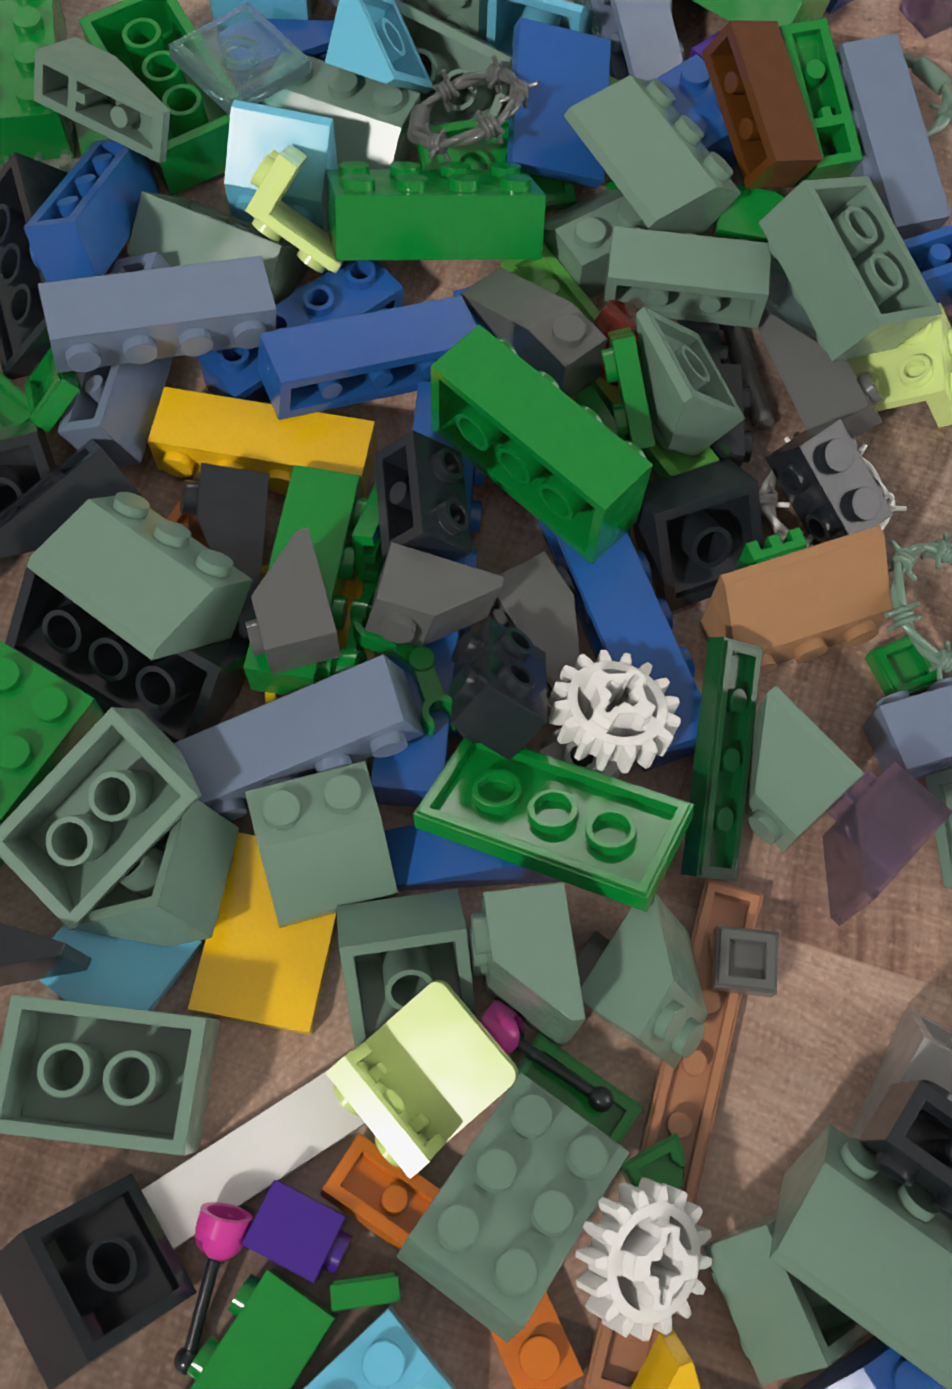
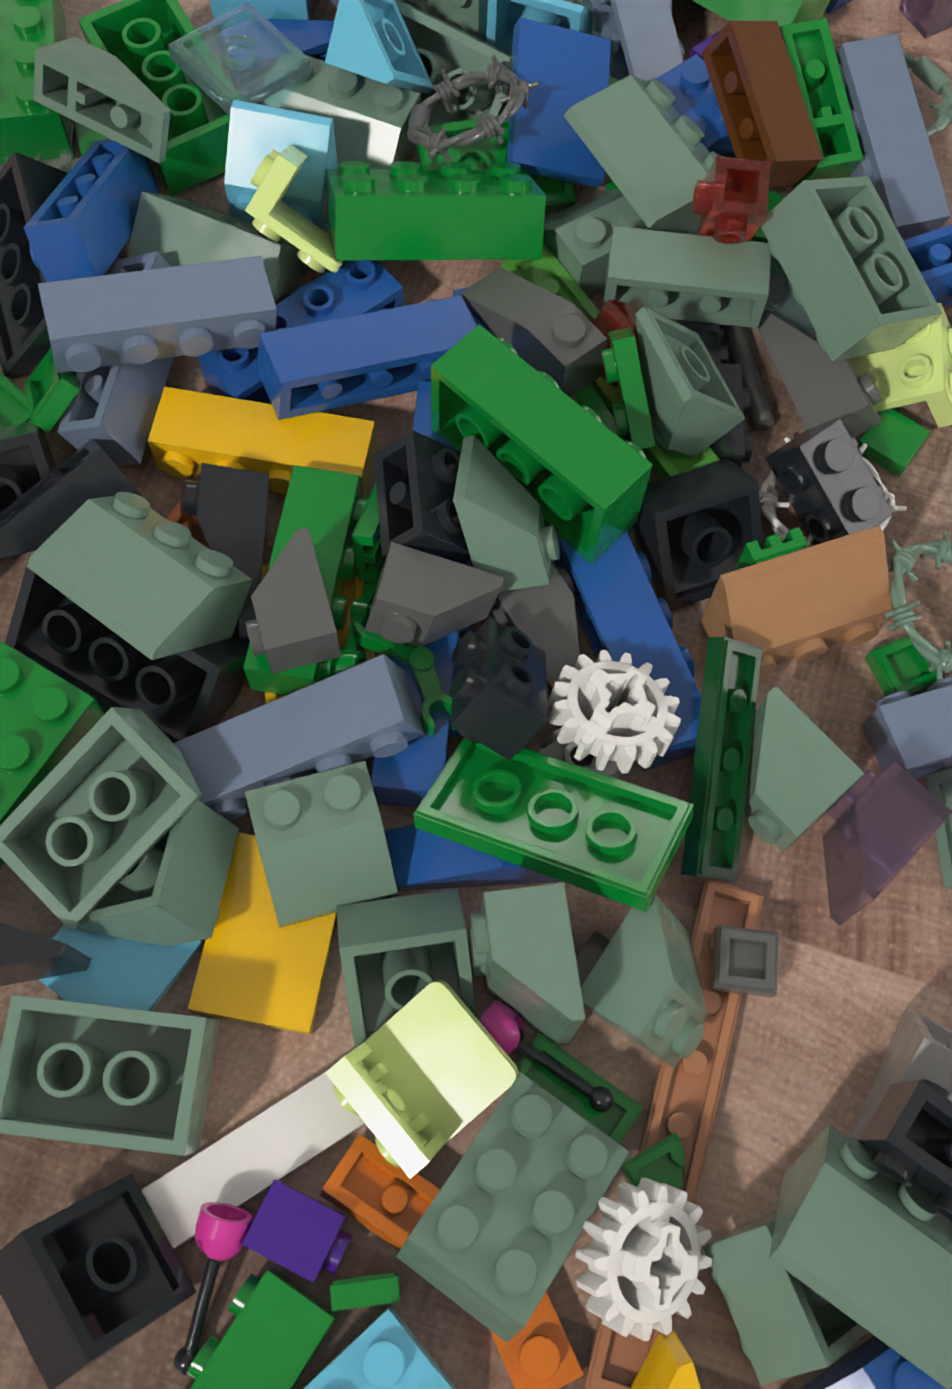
(502, 521): none -> sand green slope
(732, 199): none -> clear red brick
(893, 441): none -> green tile

